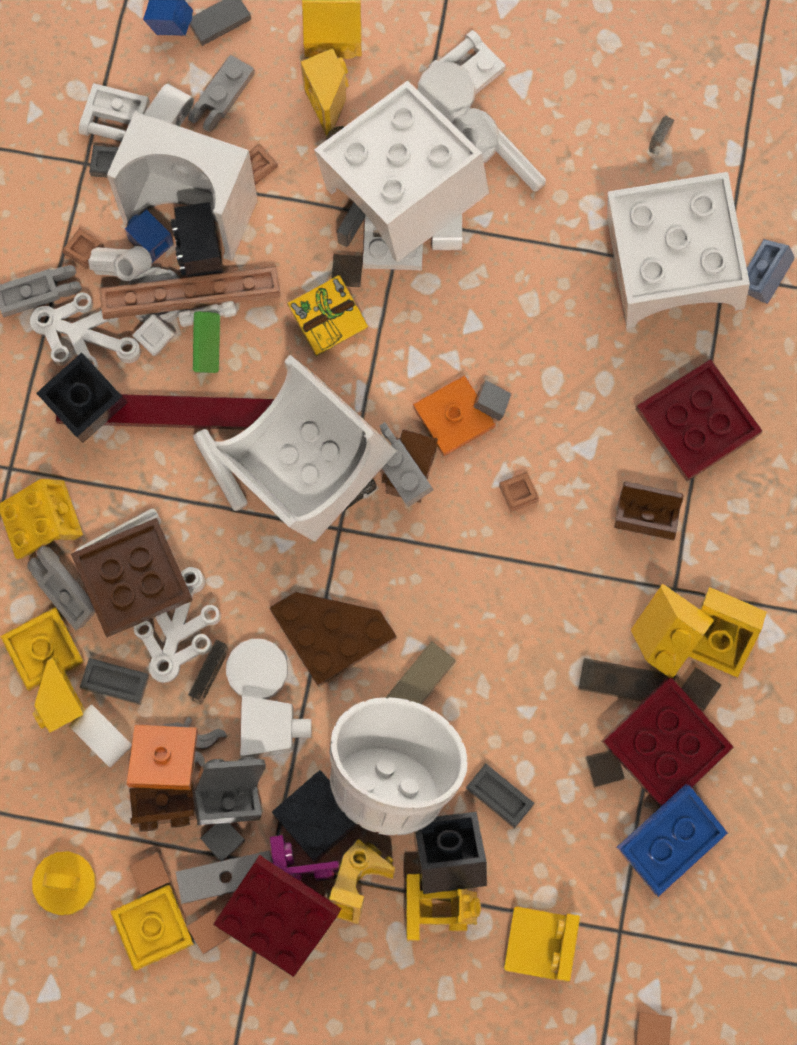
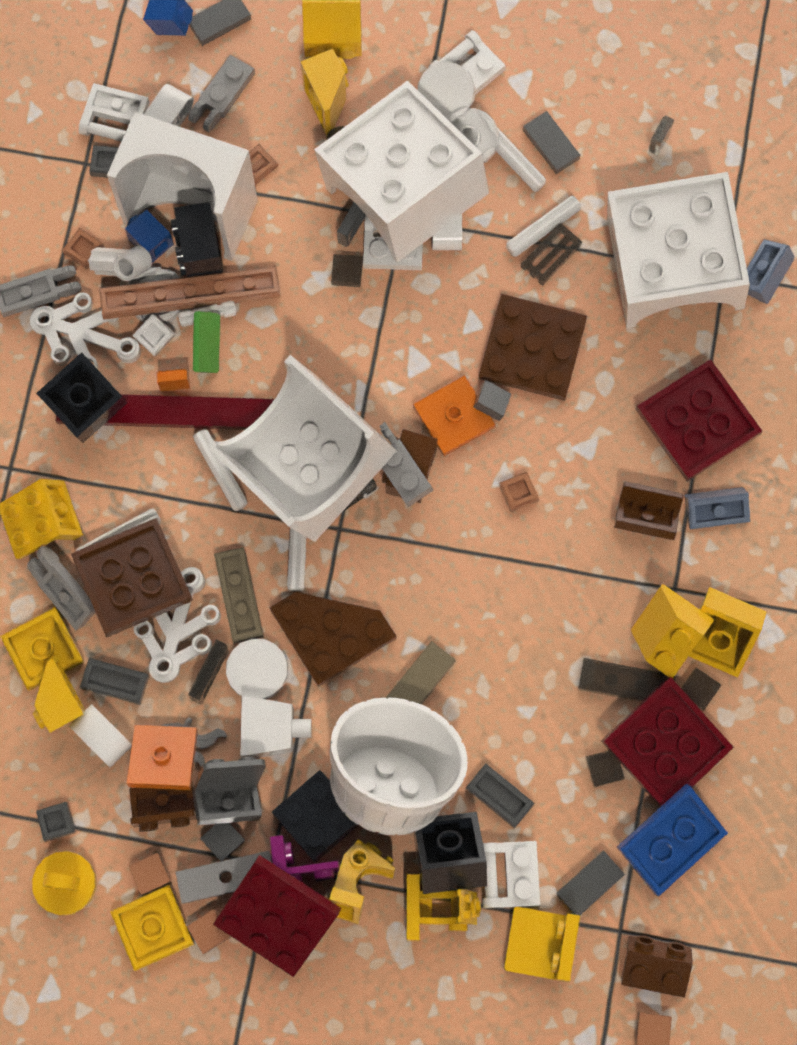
(55, 821): none -> dark grey tile
(173, 380): none -> orange tile
(238, 595): none -> dark tan tile
(296, 561): none -> white axle
(327, 315): yellow tile -> none
(521, 875): none -> white plate
(532, 347): none -> reddish brown plate
(535, 272): none -> clear smoke tile
(543, 226): none -> white axle
(551, 142): none -> dark grey tile
(590, 883): none -> dark grey tile
(657, 966): none -> reddish brown bracket
(717, 508): none -> sand blue slope

